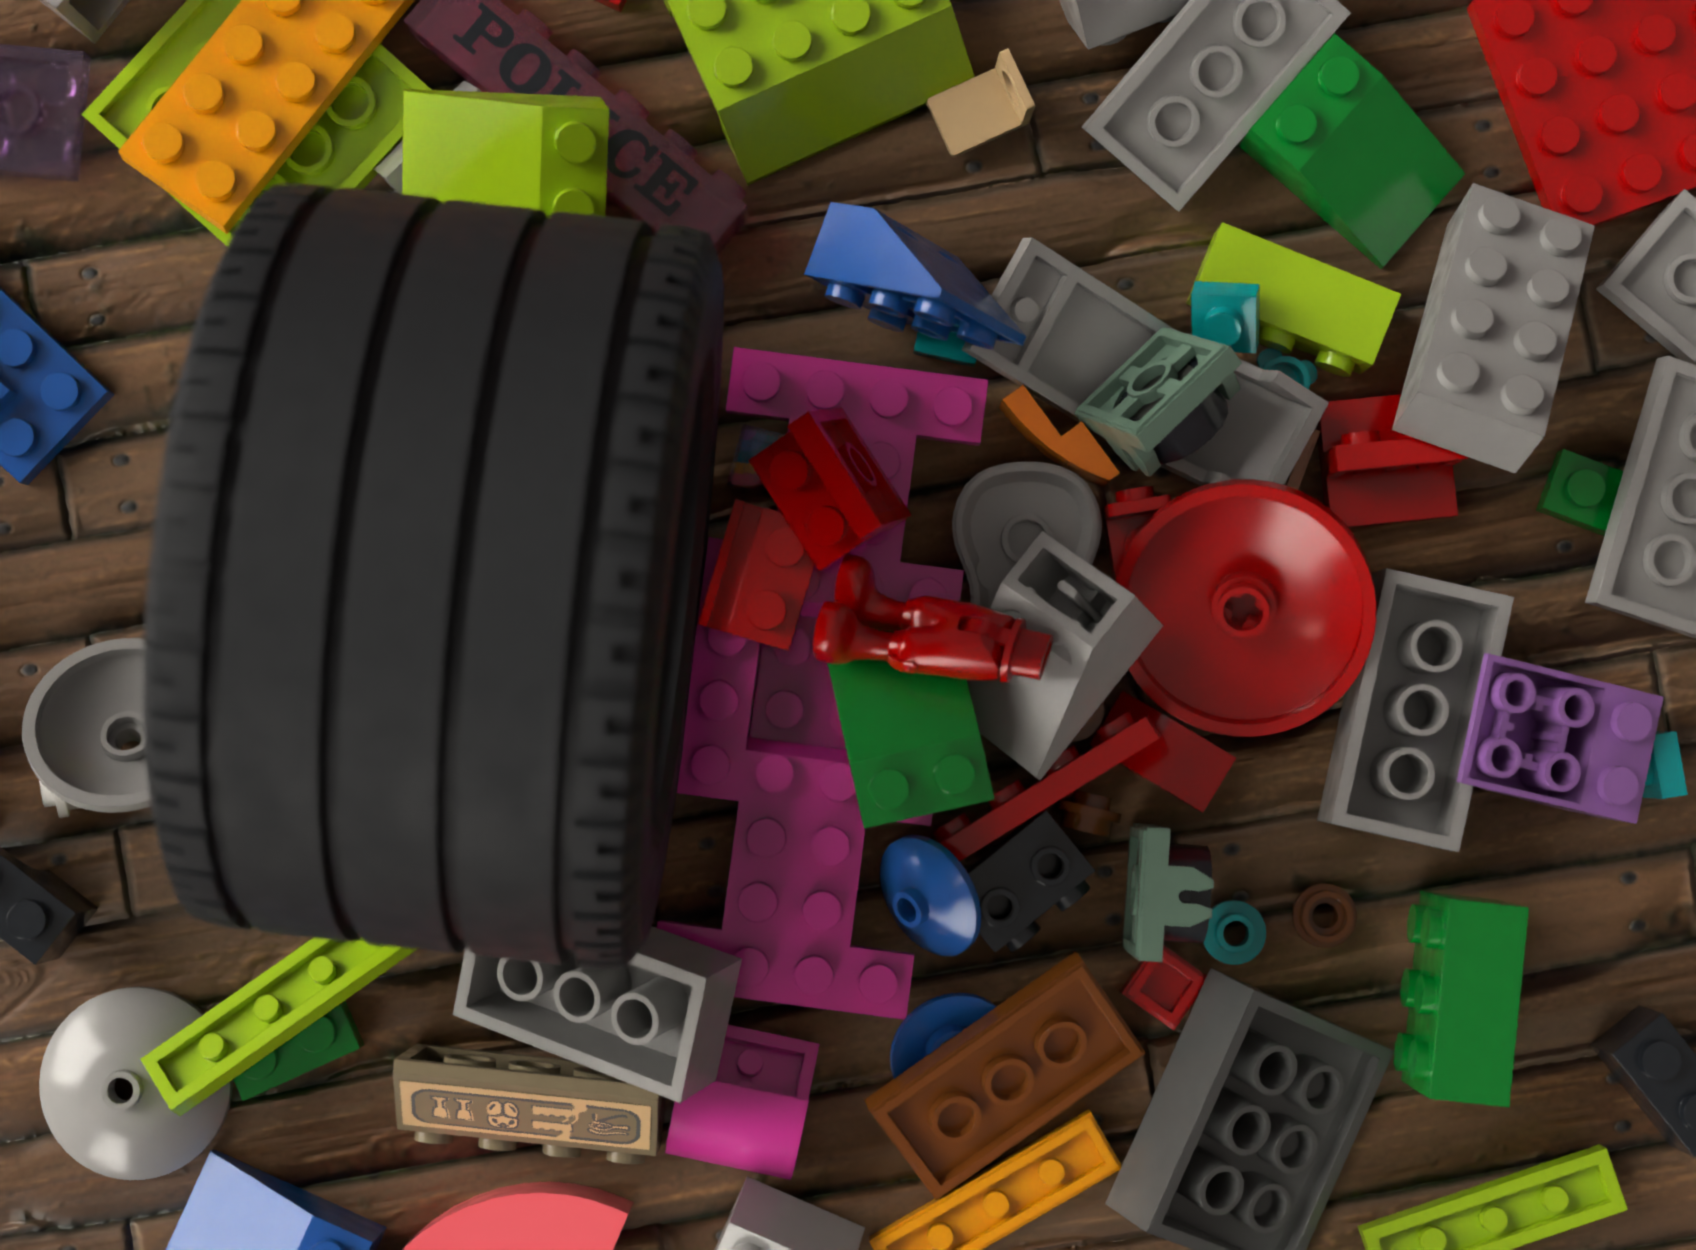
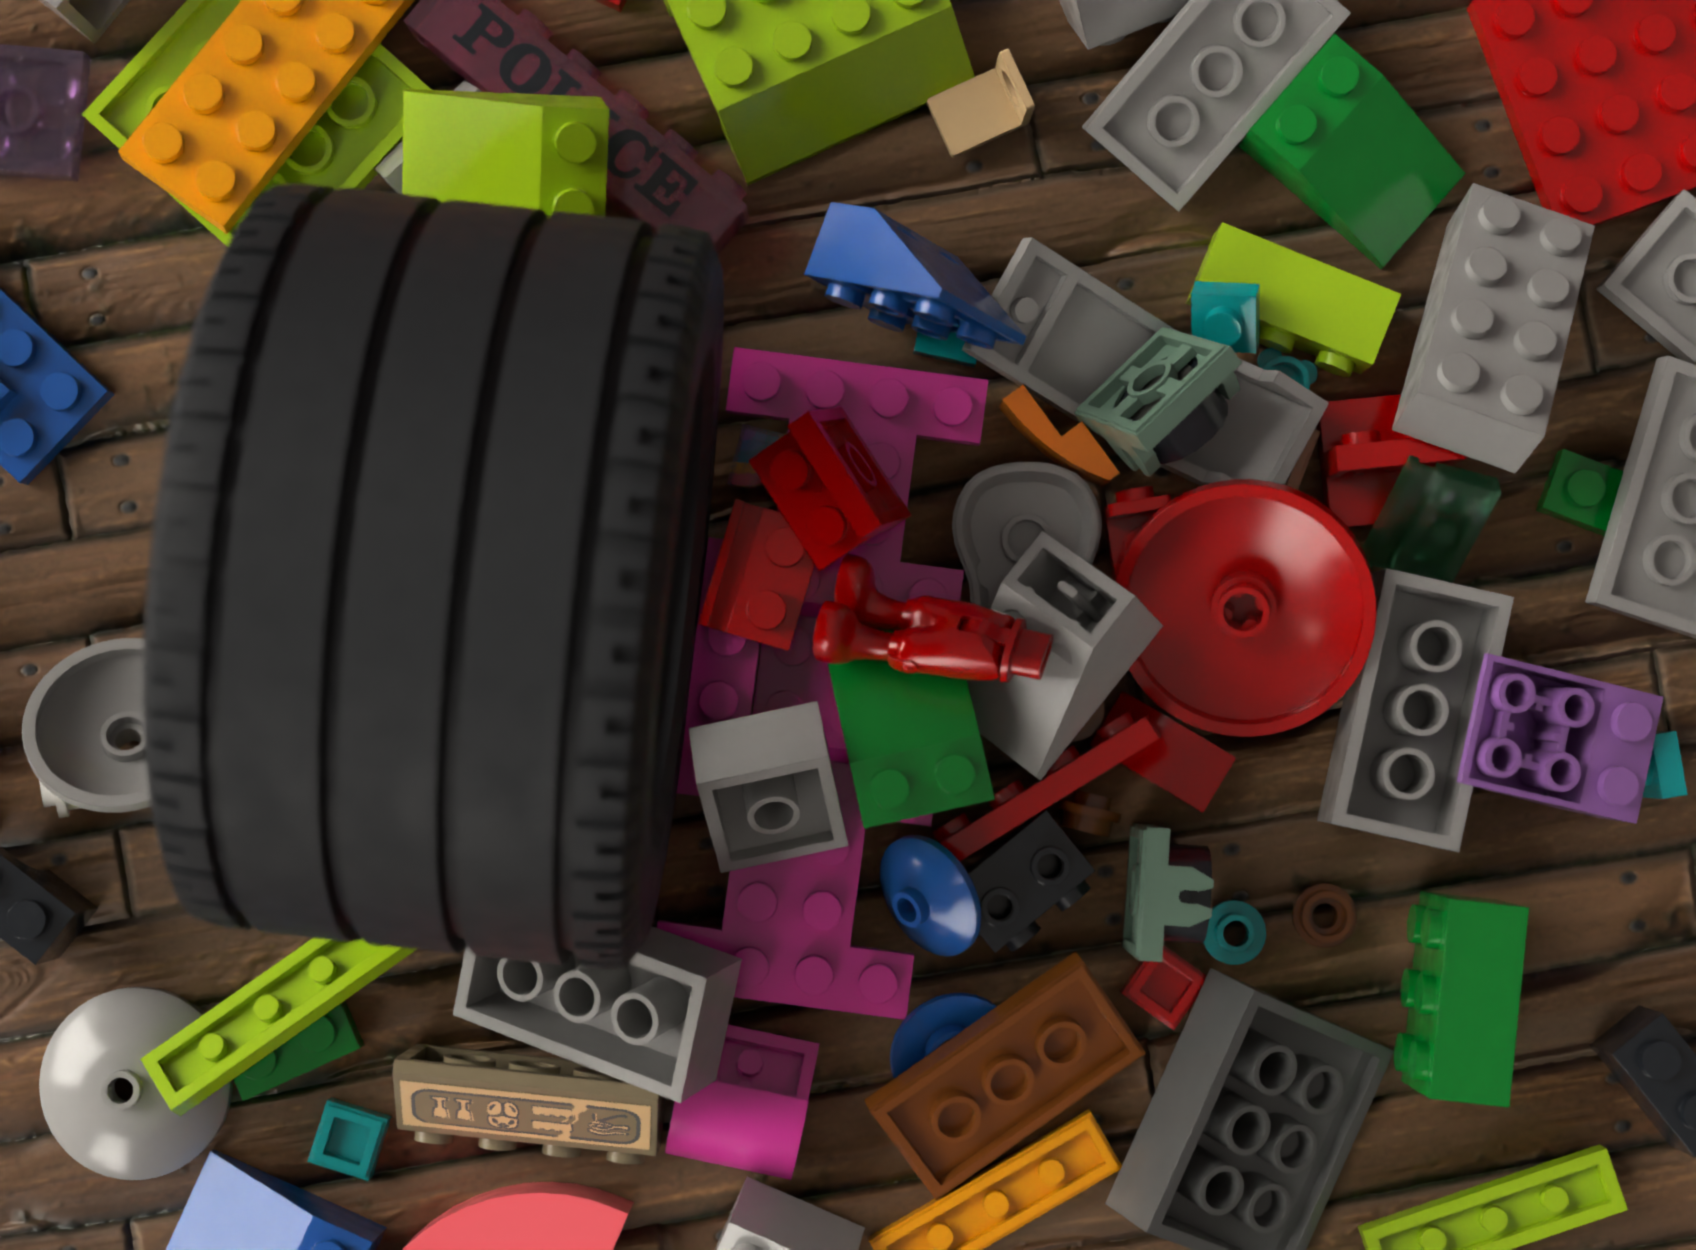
(349, 1138): none -> teal tile
(767, 786): none -> light grey slope
(1431, 520): none -> clear green plate

